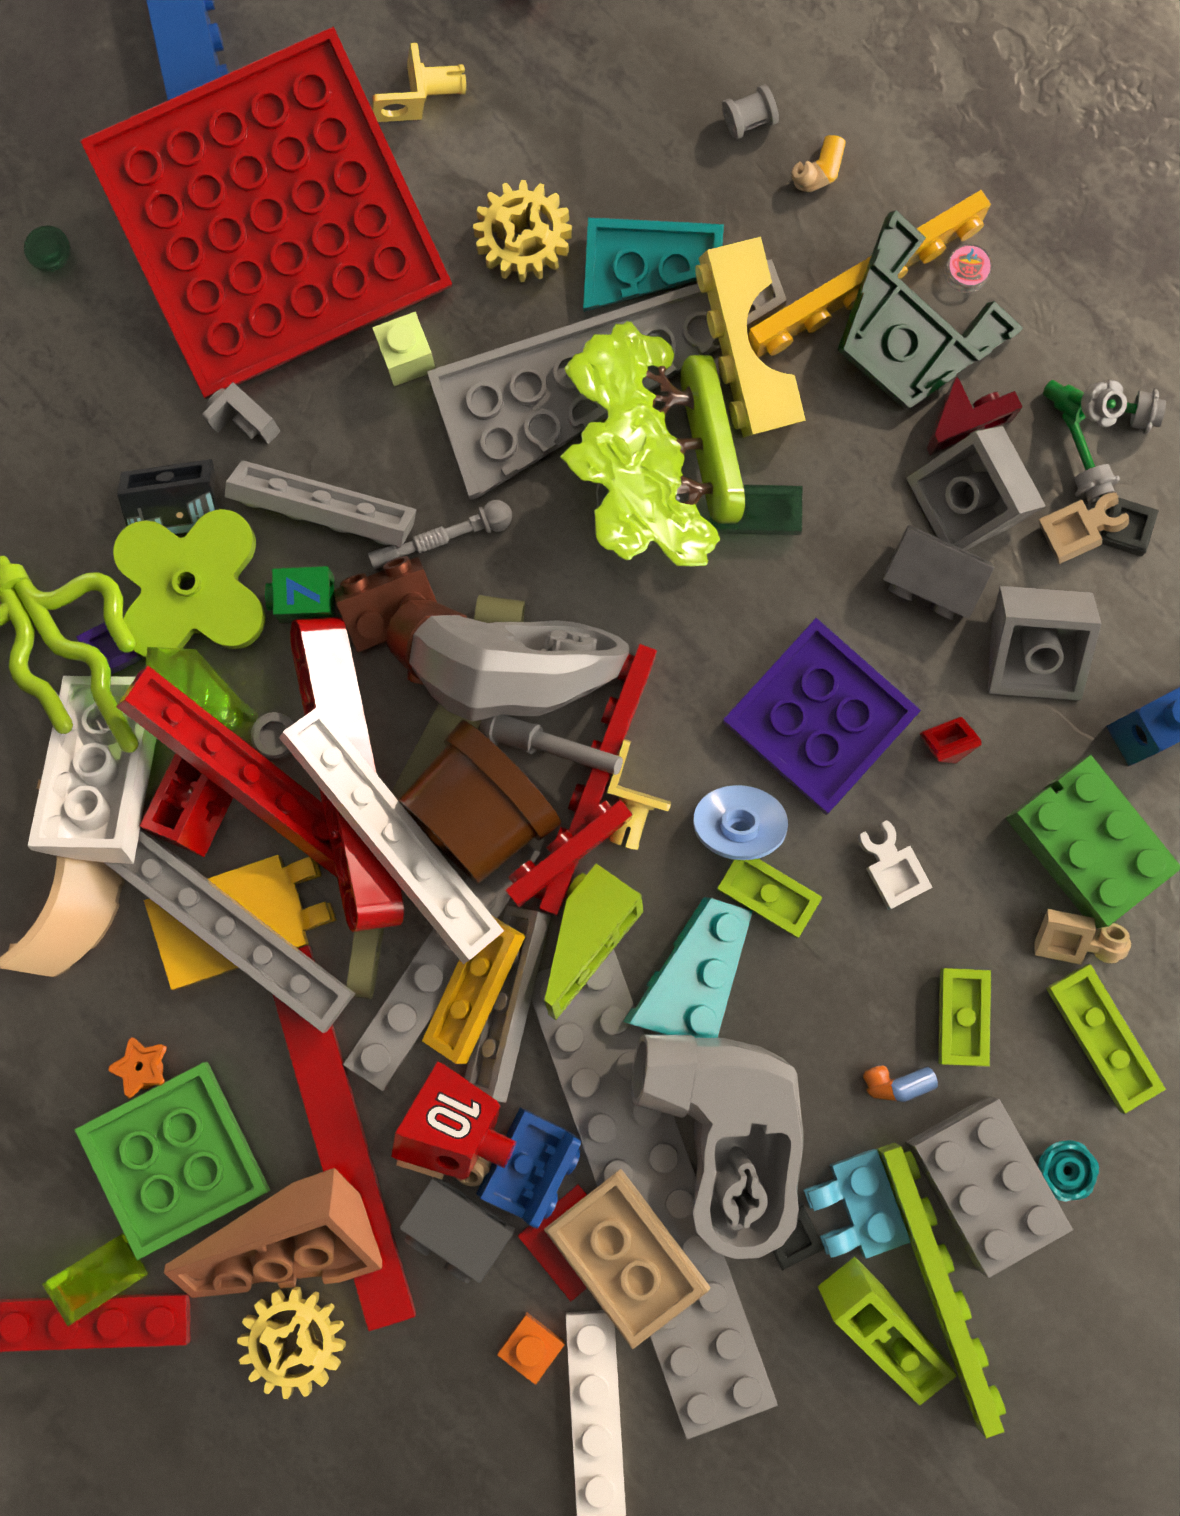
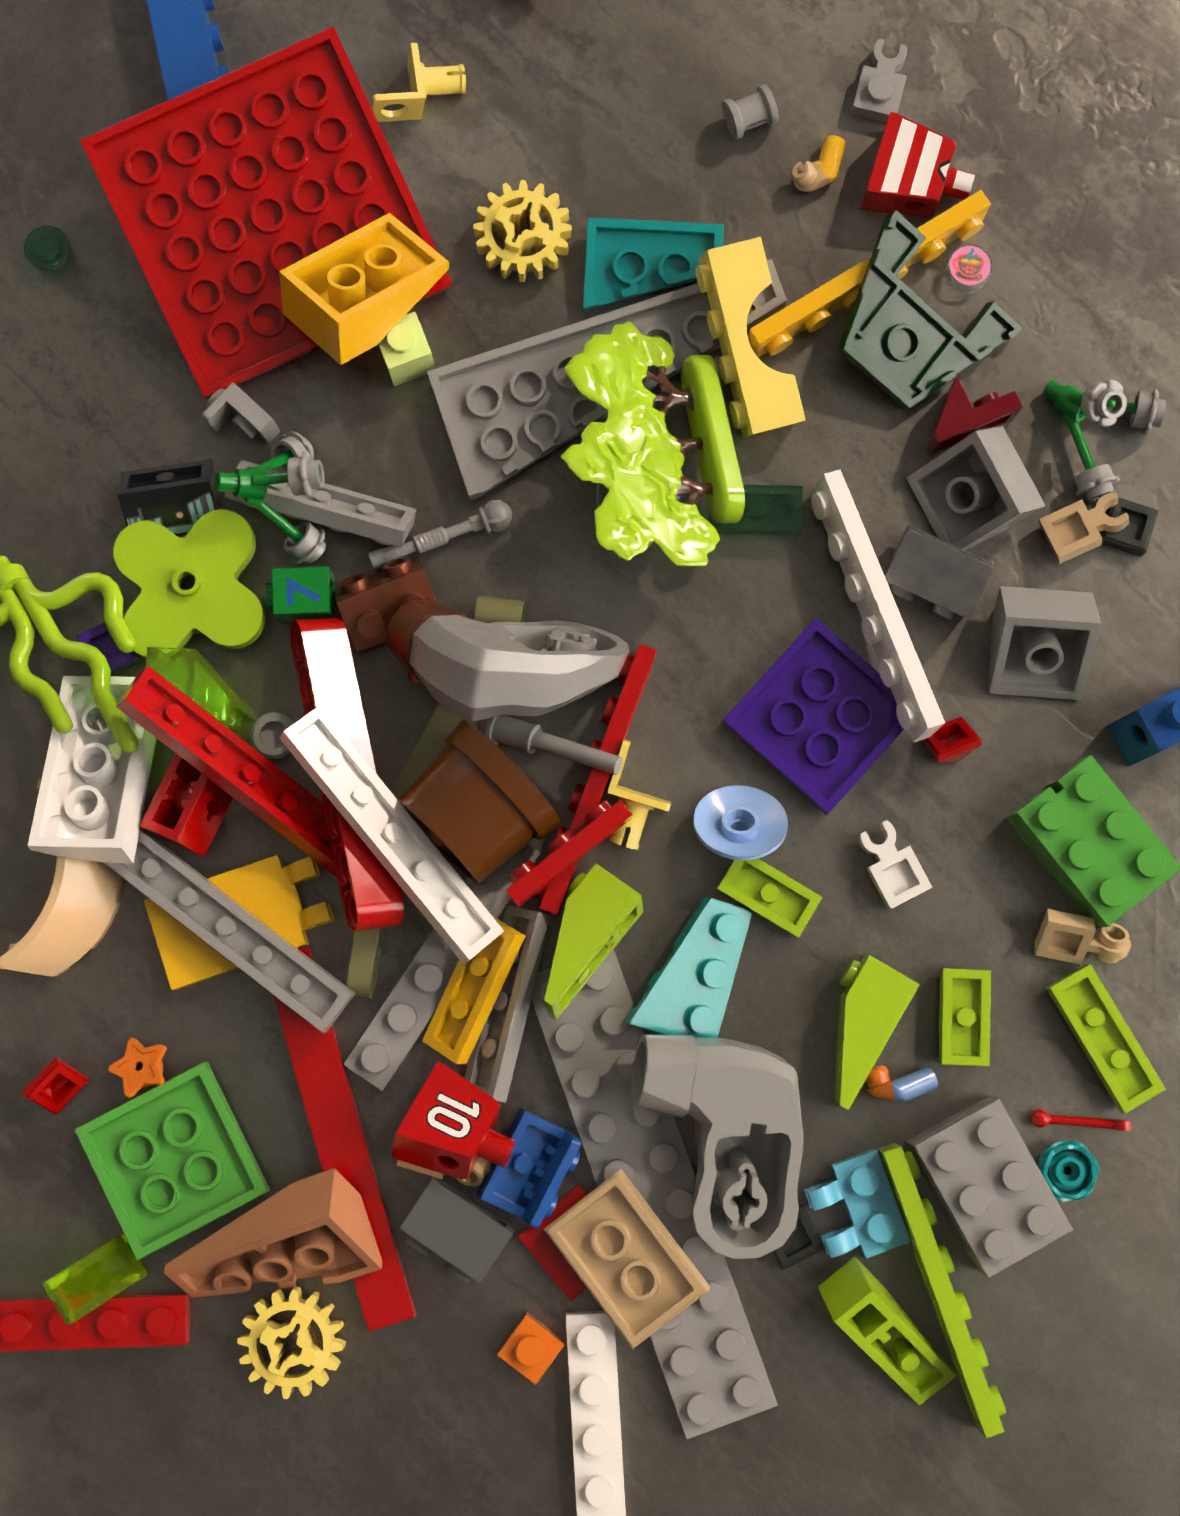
(55, 1086): none -> red slope
(295, 460): none -> plant
(359, 286): none -> yellow slope
(868, 1014): none -> lime slope
(880, 85): none -> light grey plate
(881, 619): none -> white plate
(913, 170): none -> red torso
(1041, 1118): none -> red hinge

